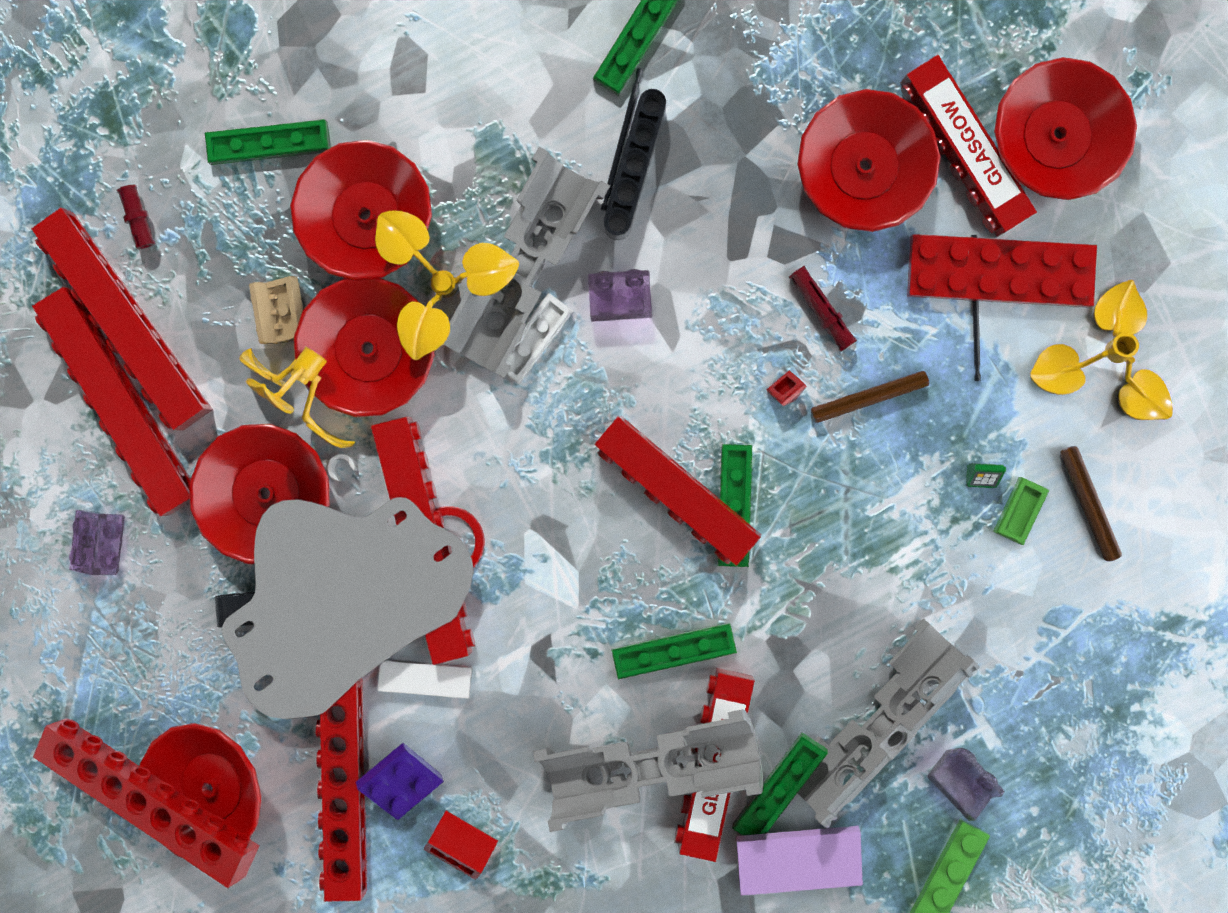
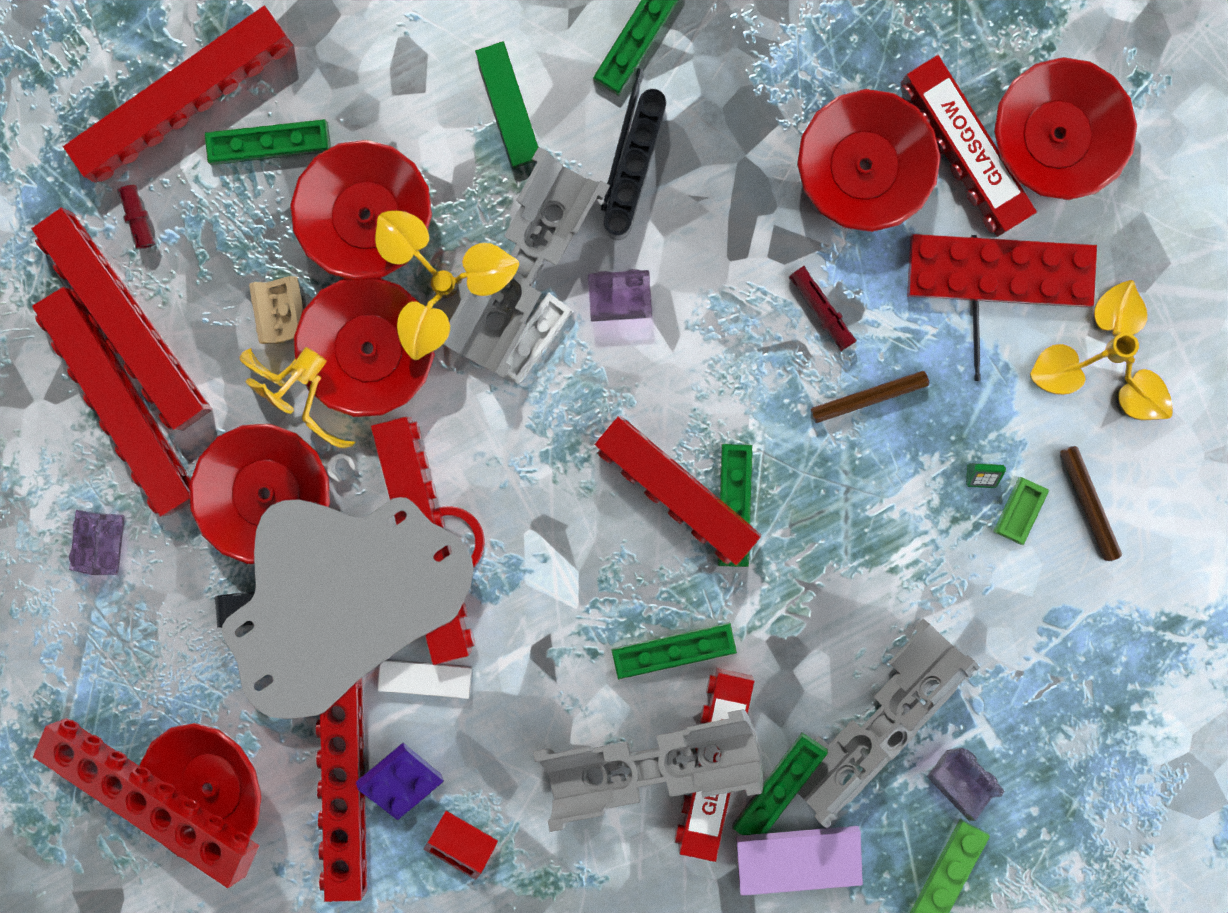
(178, 96): none -> red brick
(508, 103): none -> green tile
(787, 388): red slope -> none

